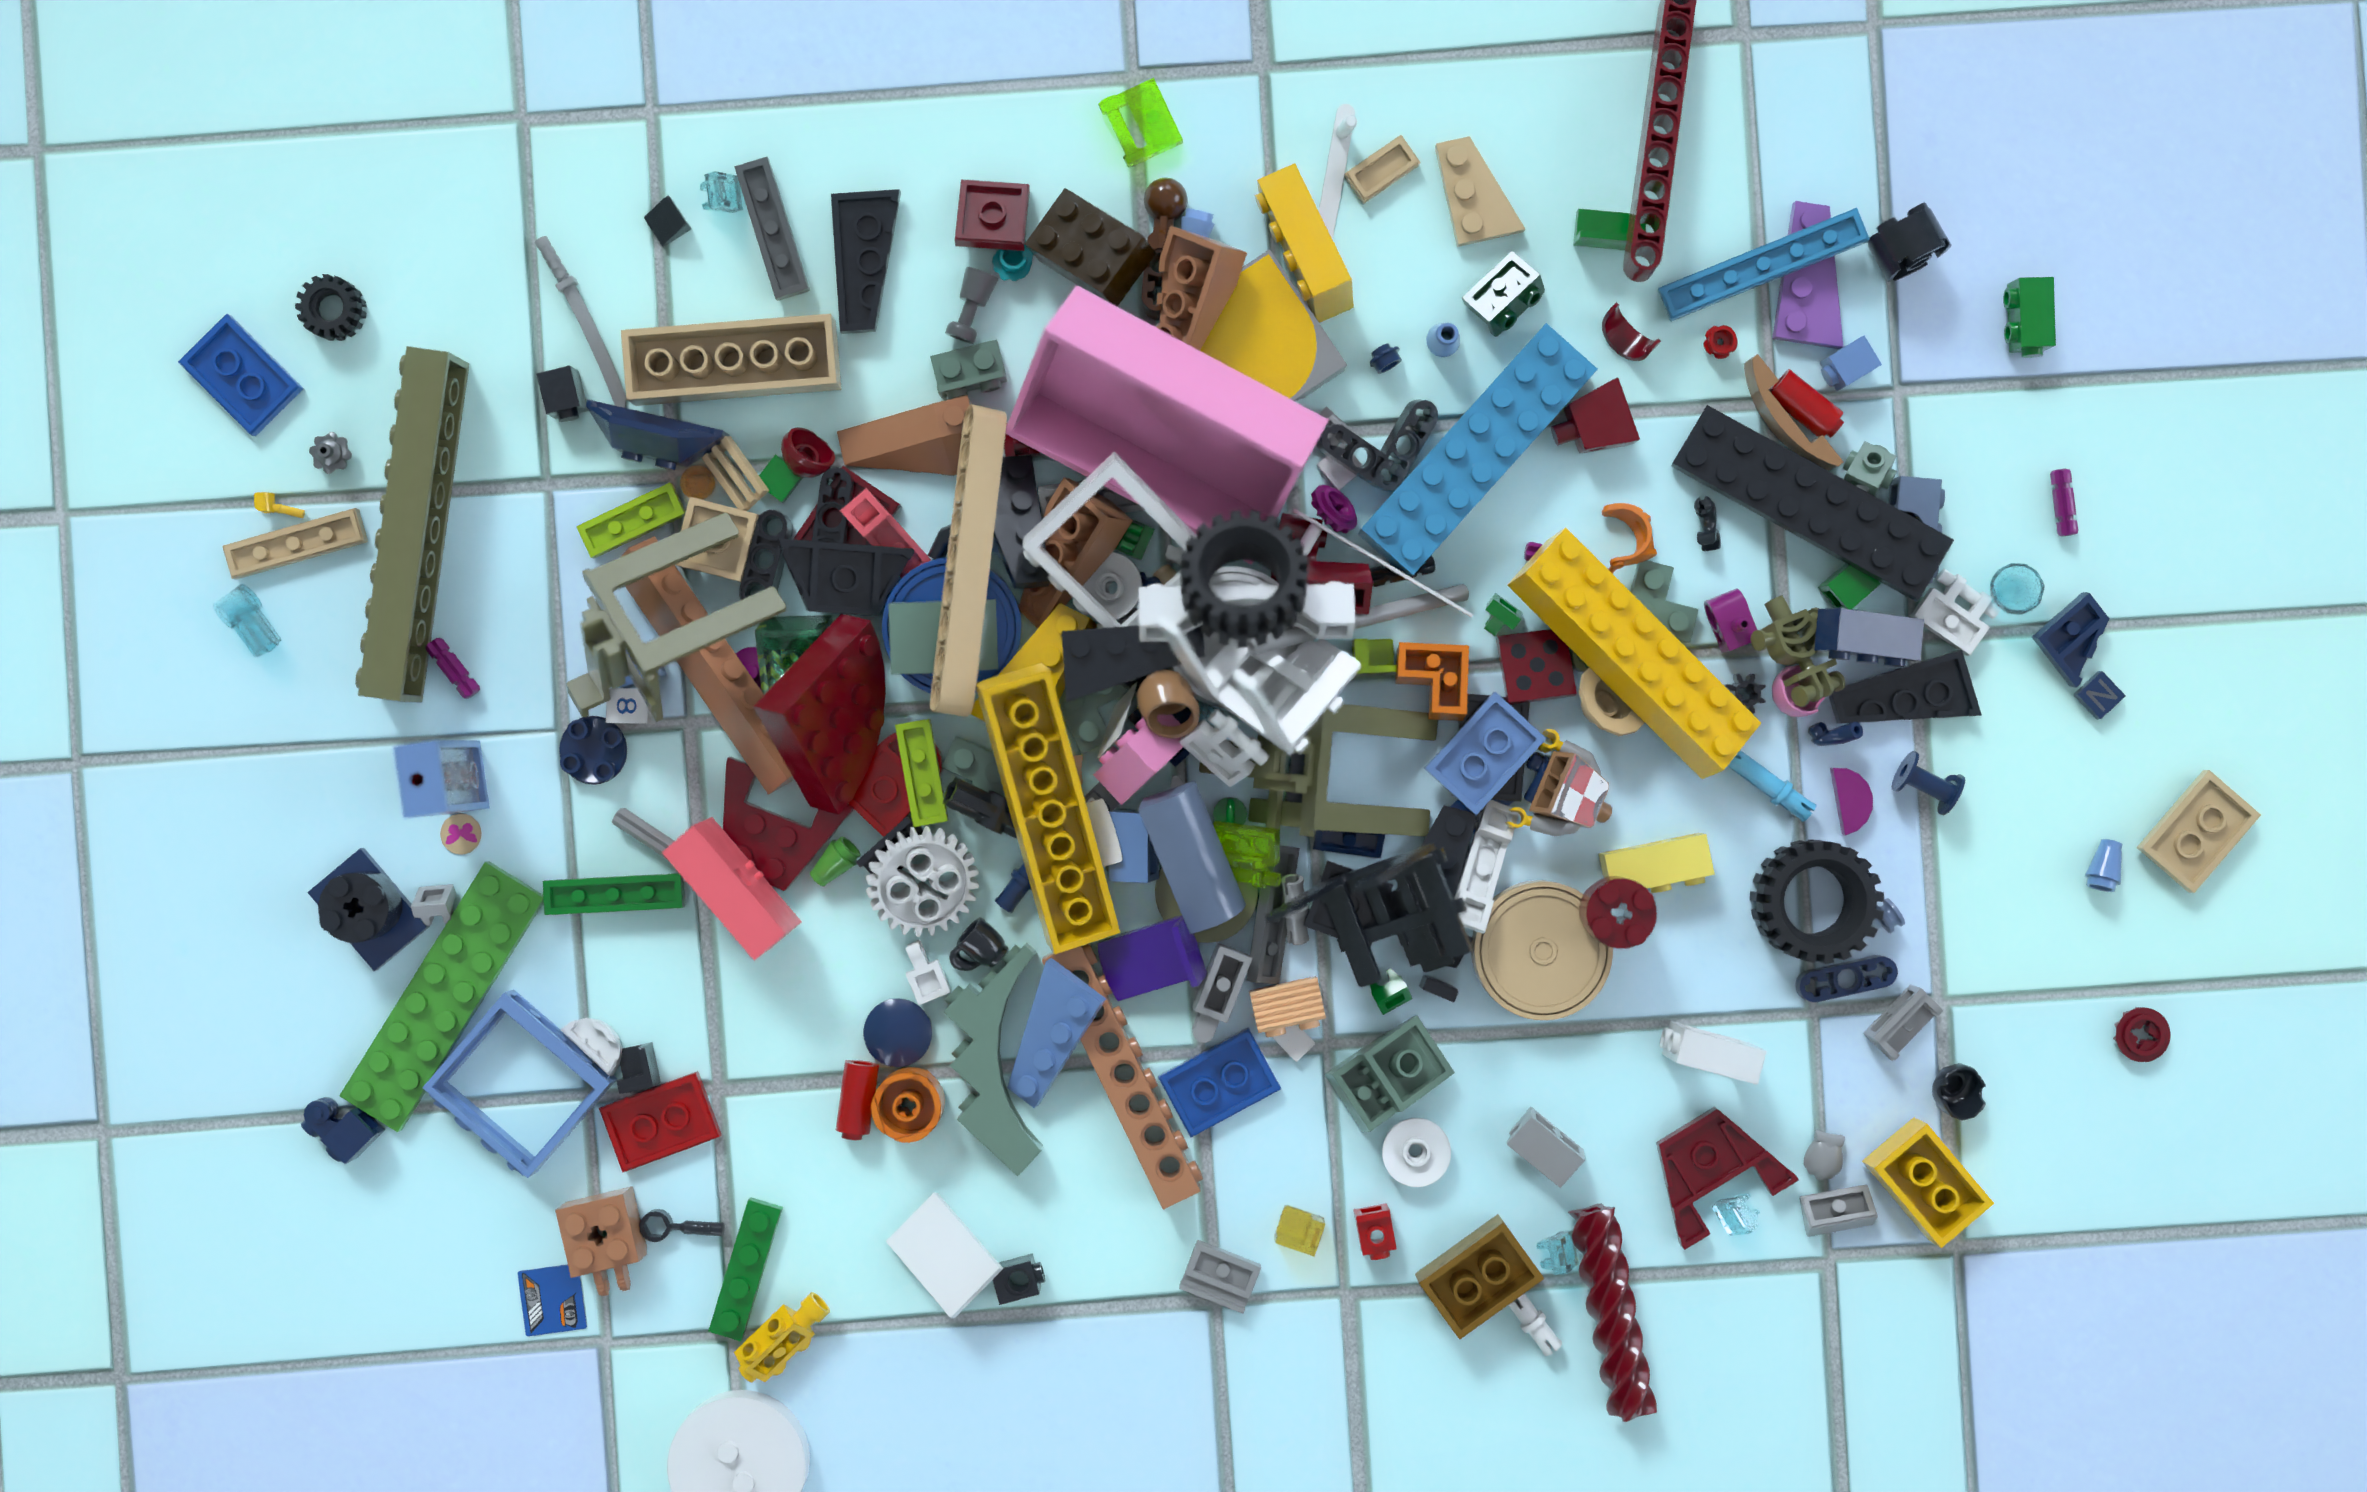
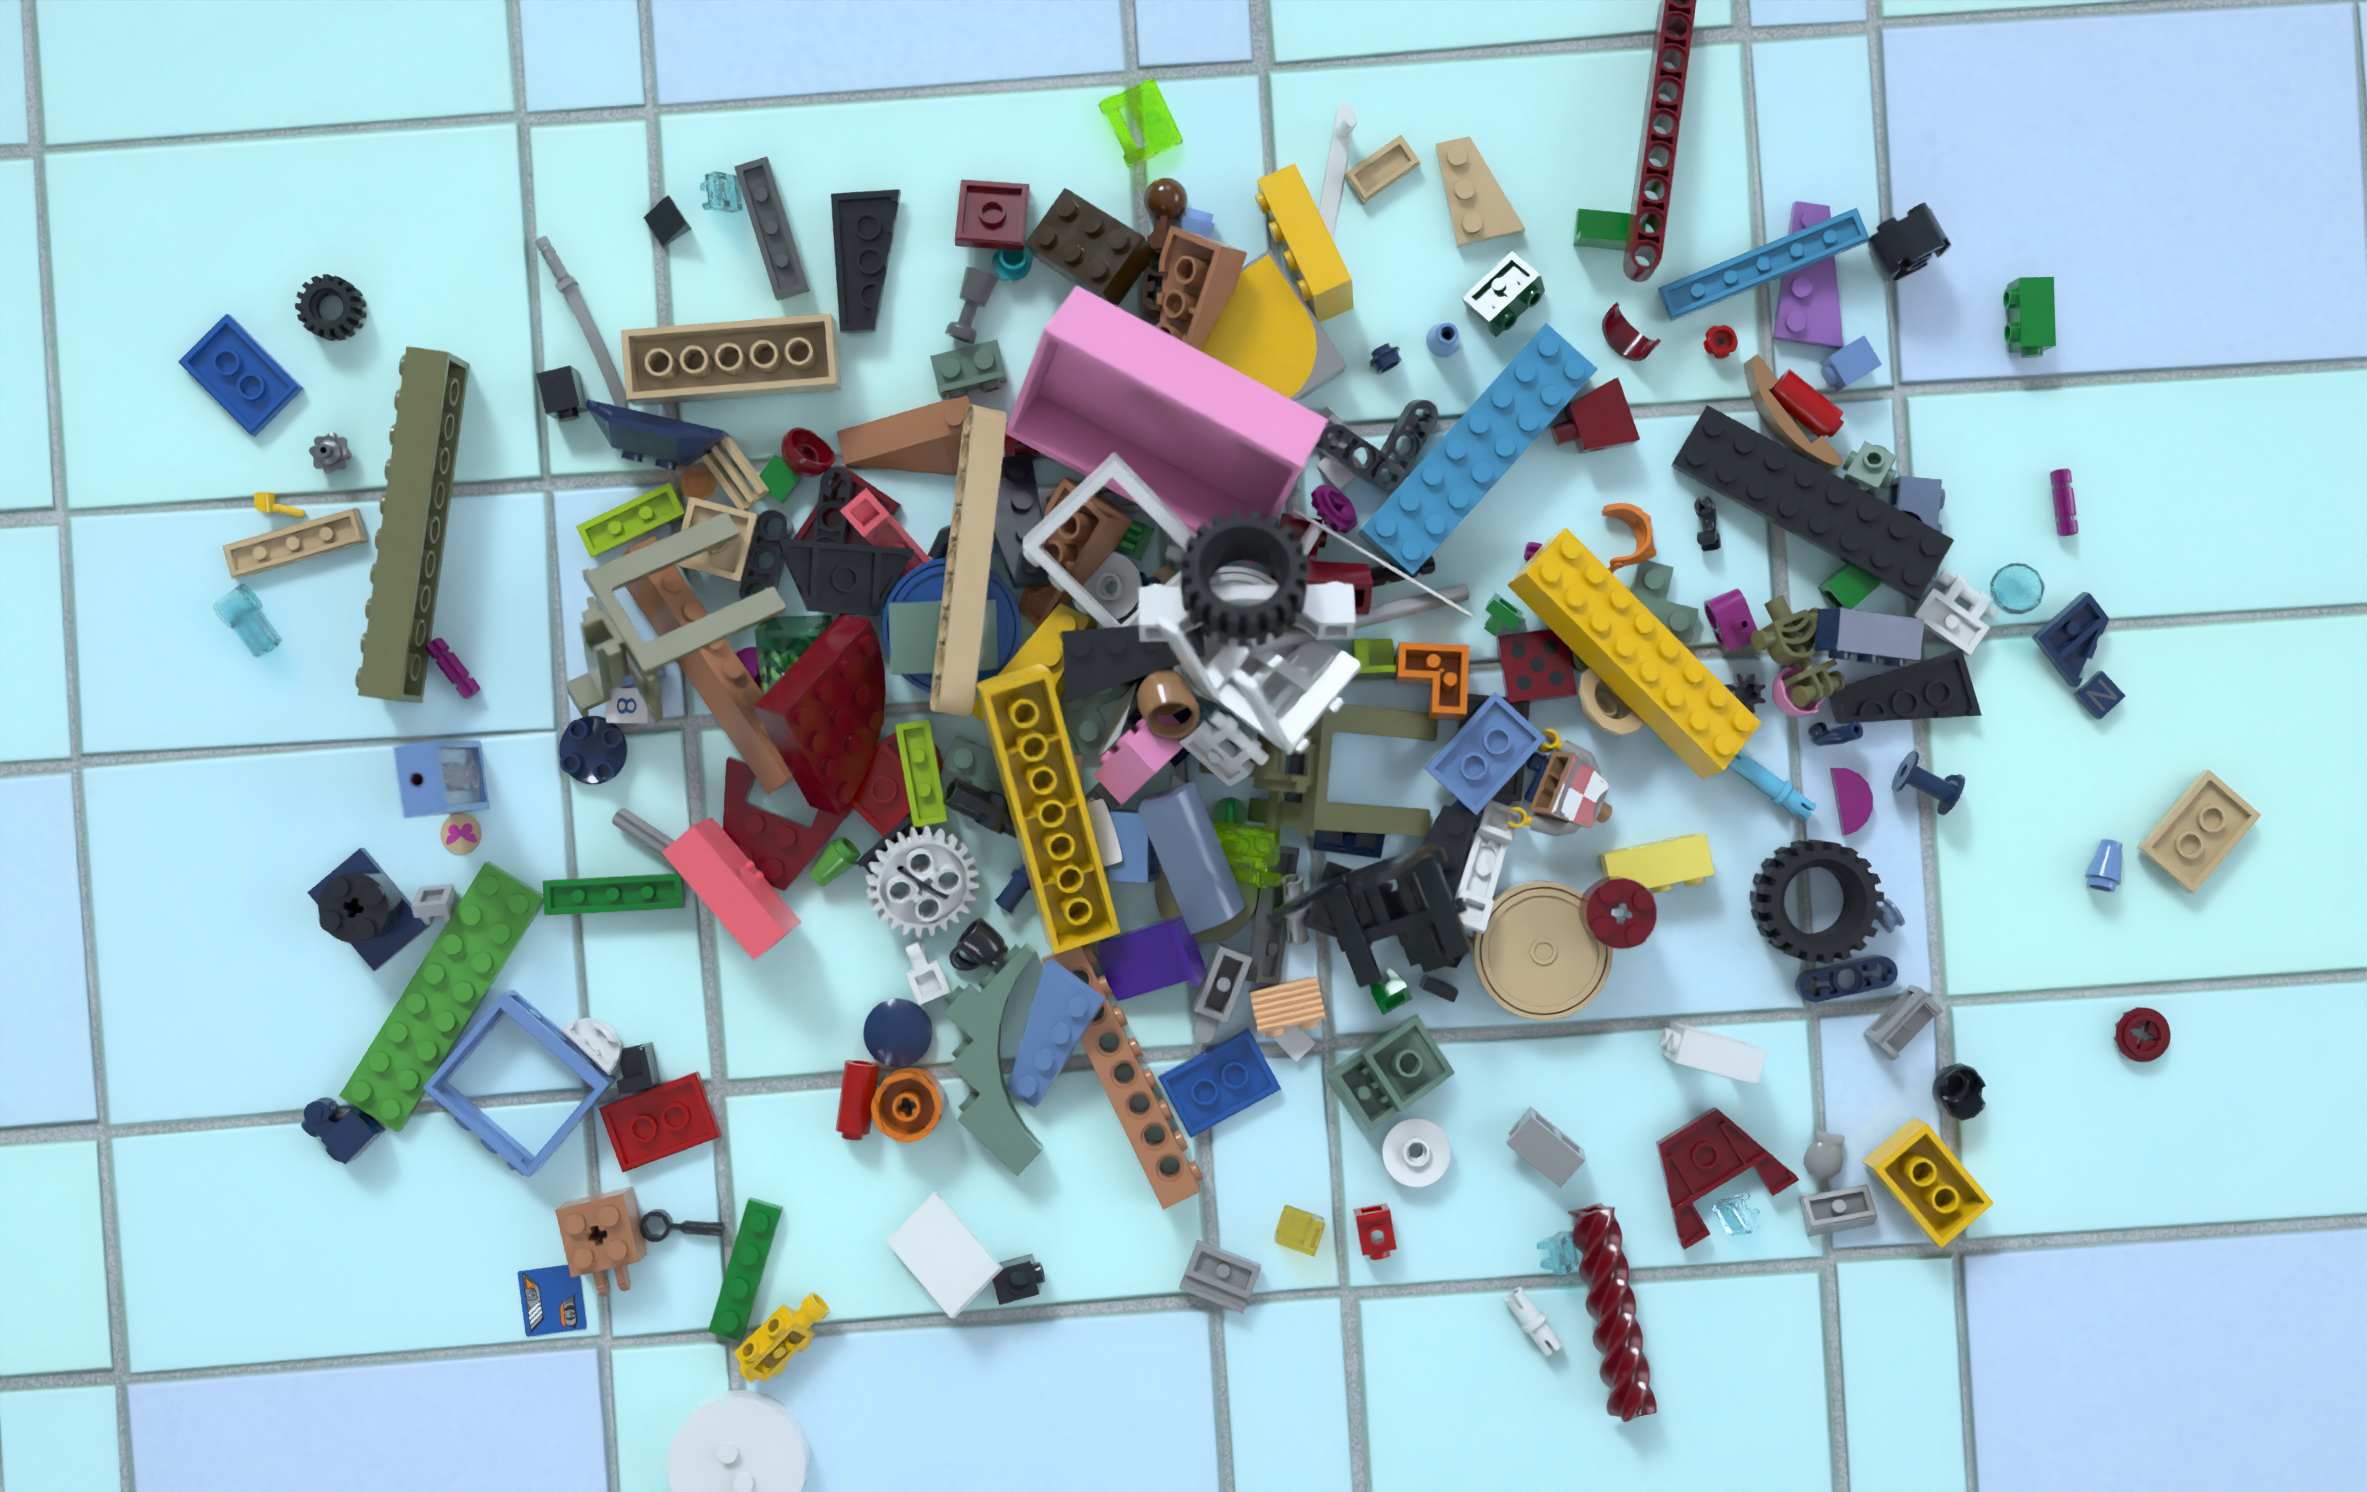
(1478, 1276): pearl gold brick -> none

